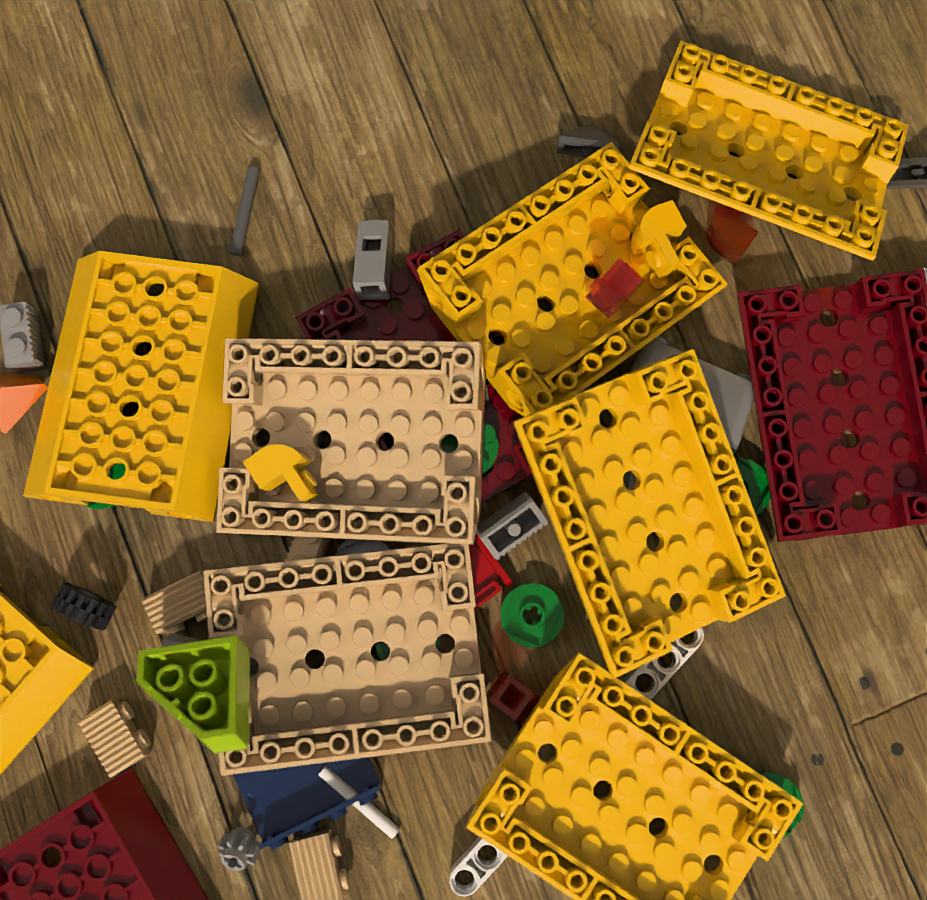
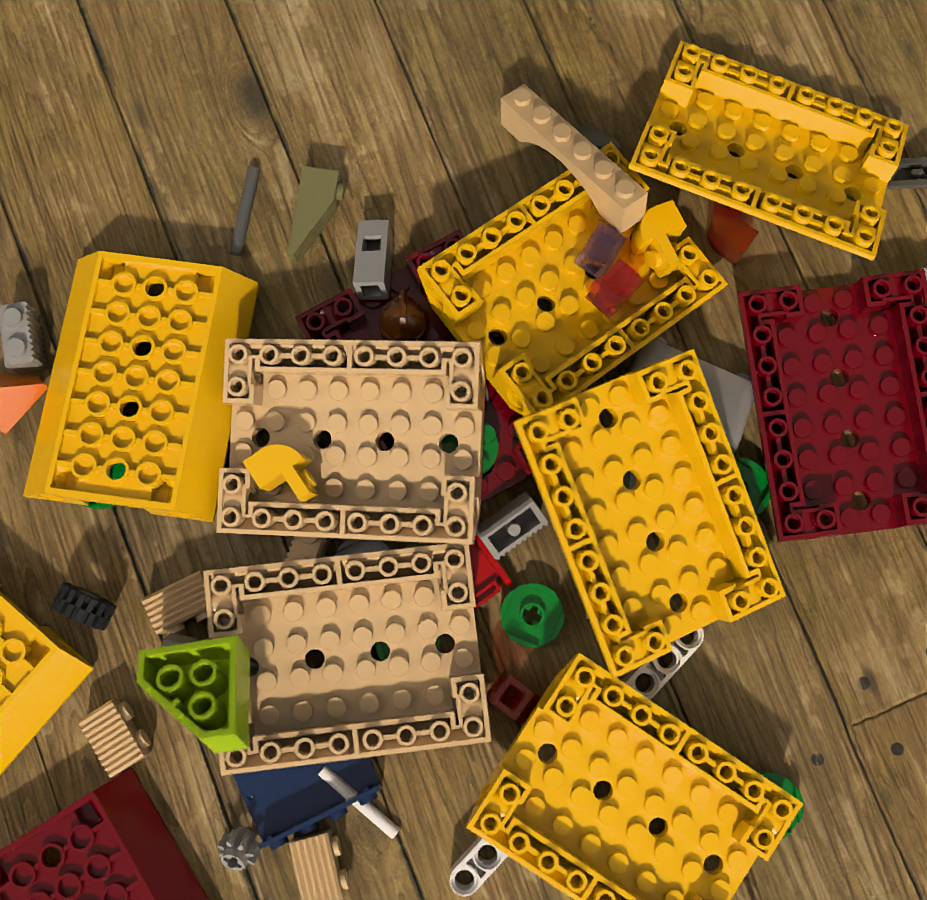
(314, 208): none -> olive slope
(404, 320): none -> reddish brown helmet
(600, 250): none -> brick
(612, 191): none -> tan arch

